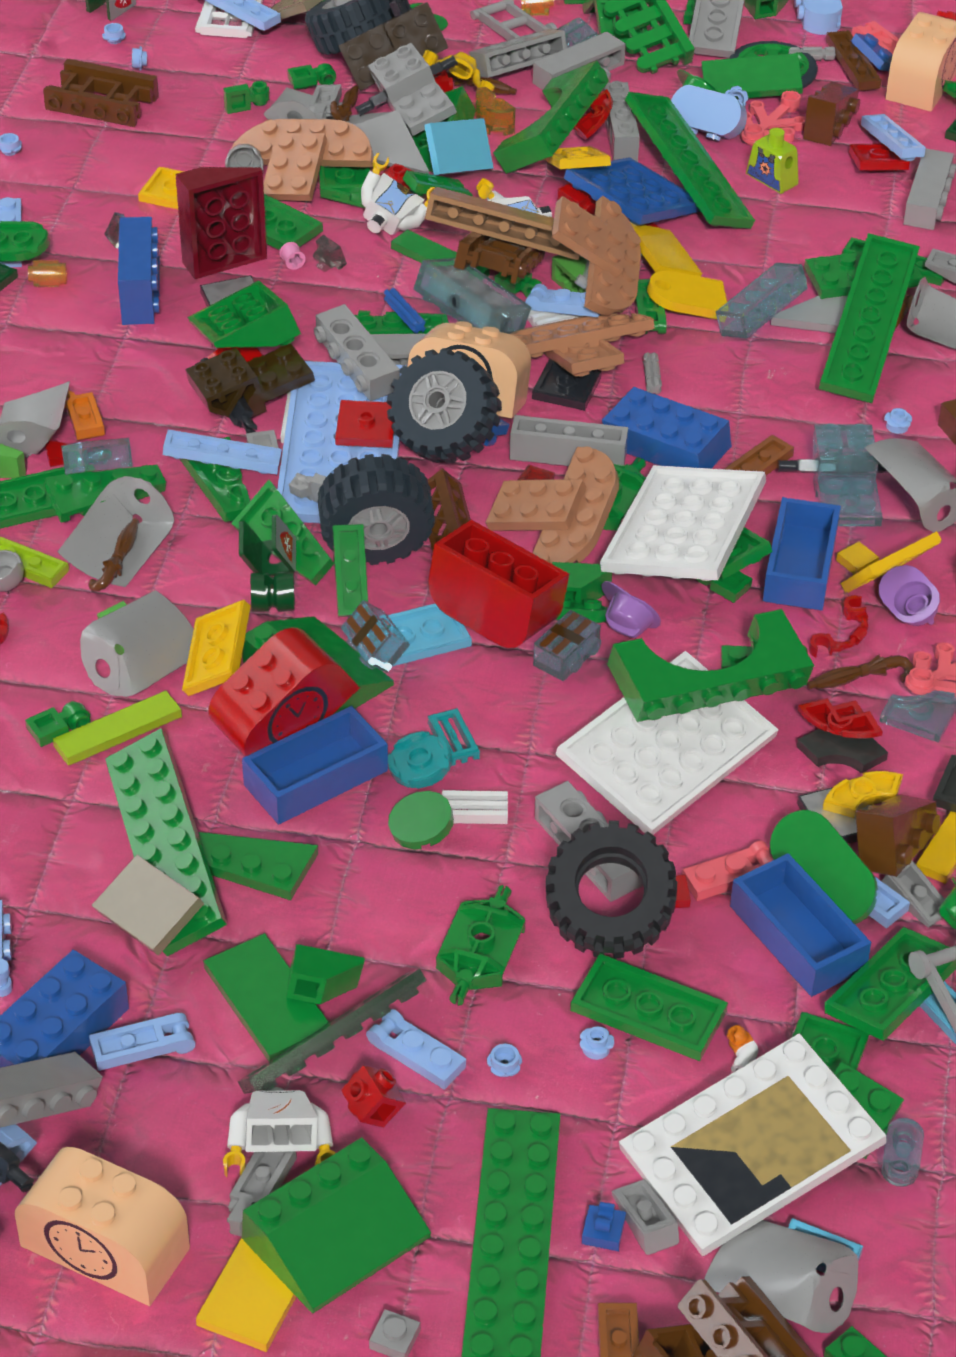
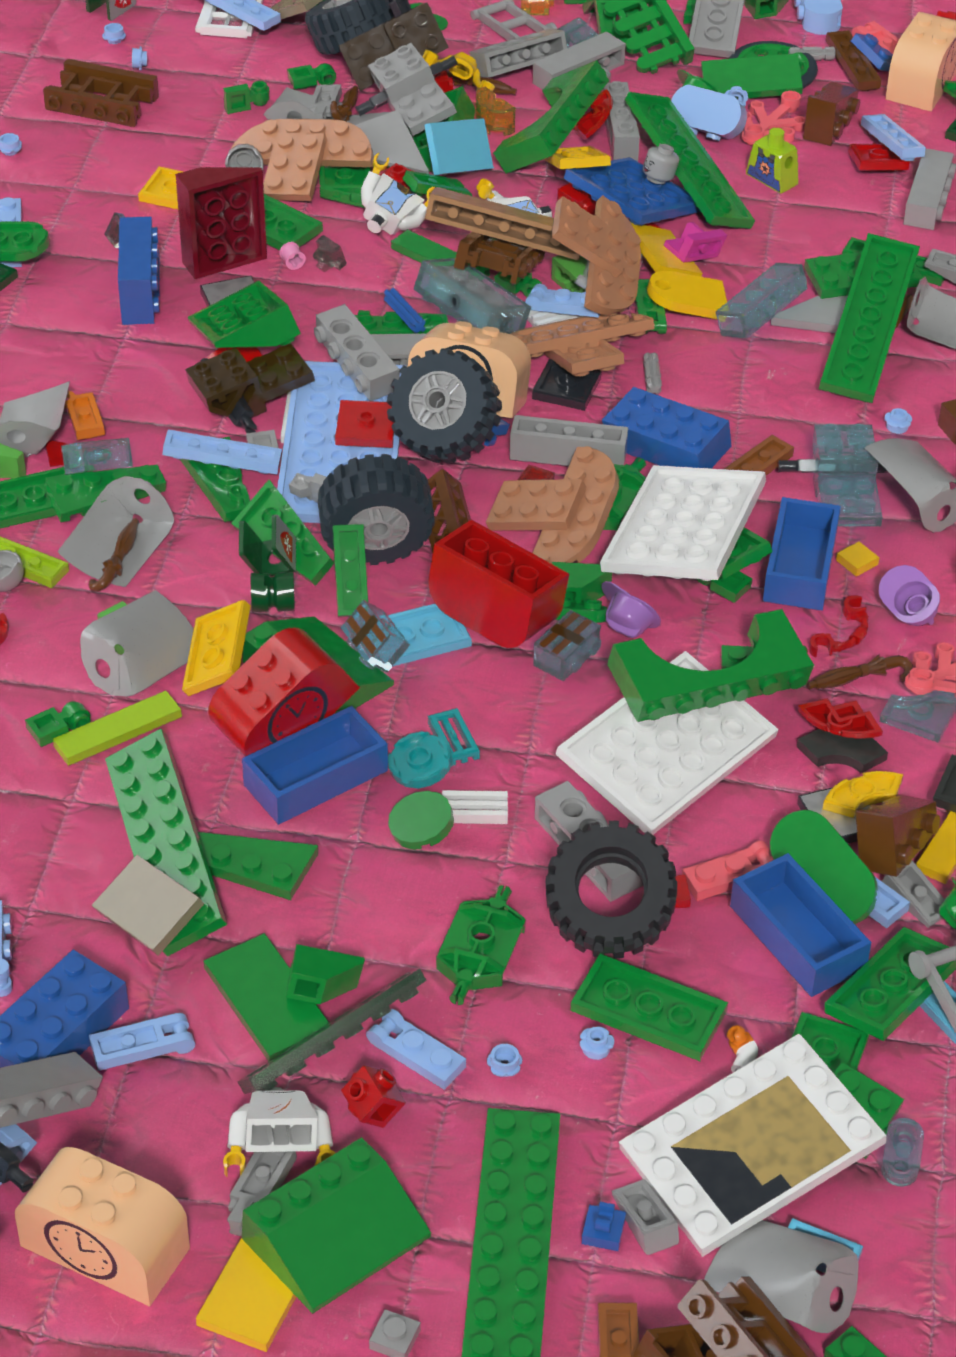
(47, 273): clear yellow brick -> none
(661, 164): none -> light grey head
(696, 243): none -> dark pink panel
(896, 559): yellow tile -> none

